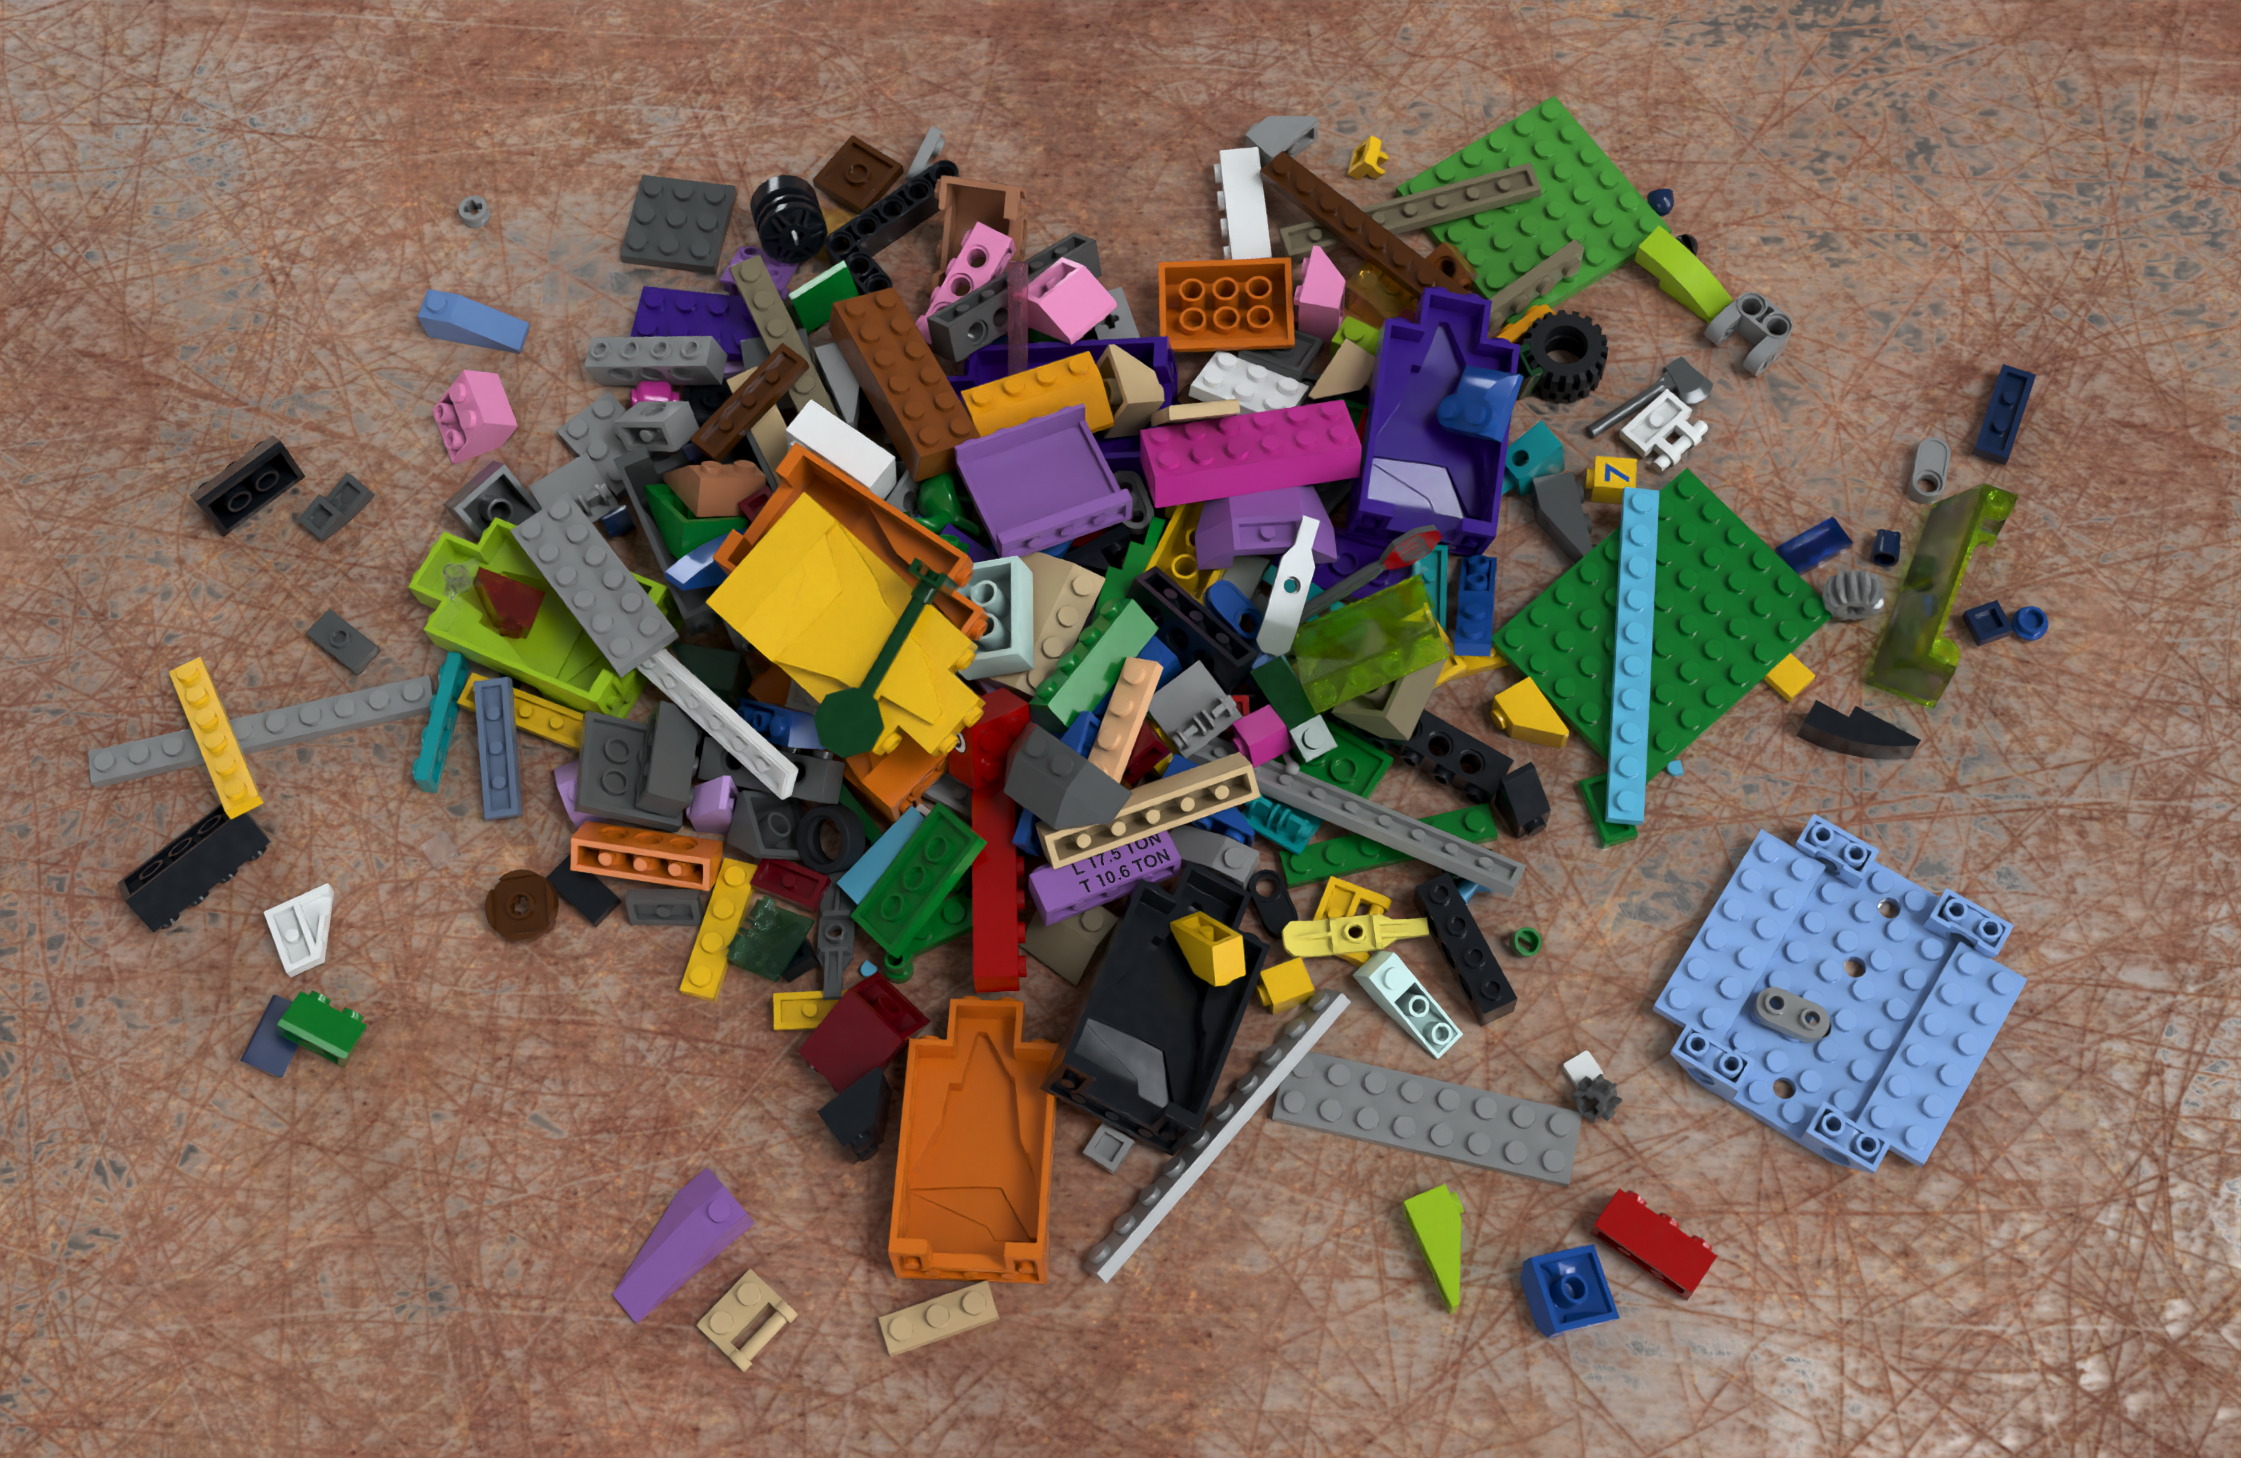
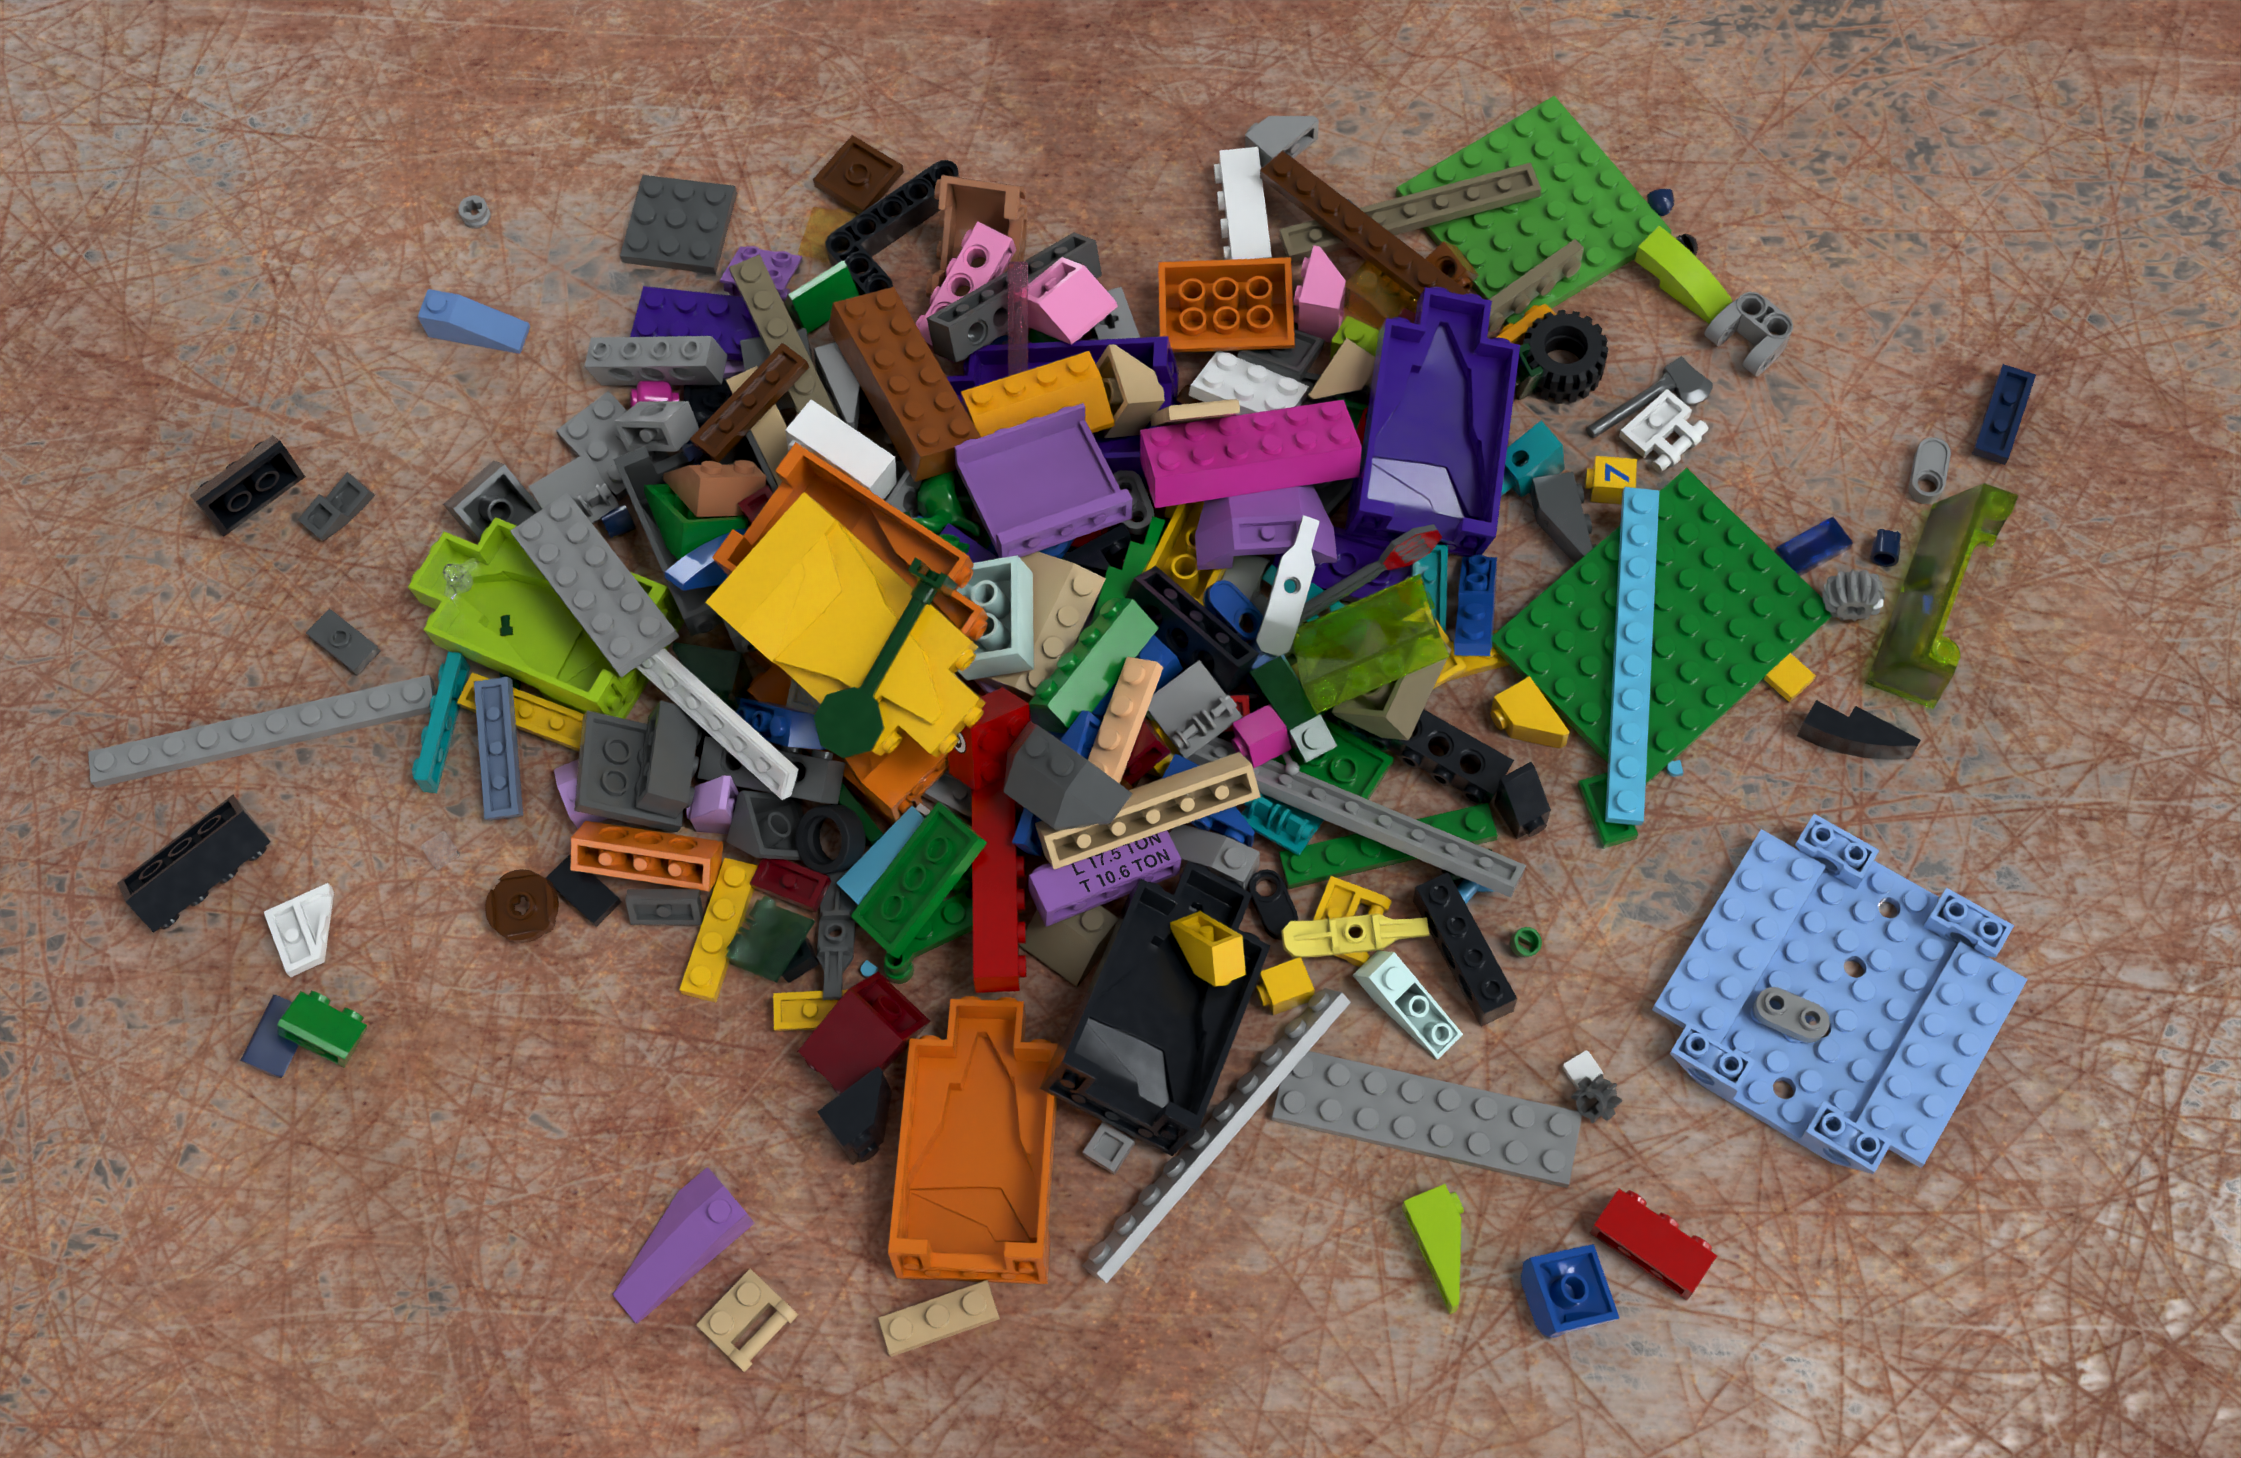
(216, 738): yellow plate -> none
(474, 415): bright pink slope -> none
(508, 602): clear red slope -> none
(788, 219): black wheel -> none
(931, 146): light grey plate -> none
(1365, 159): yellow tile -> none
(1480, 404): blue slope -> none
(1987, 623): dark blue plate -> none
(2029, 623): blue plate -> none

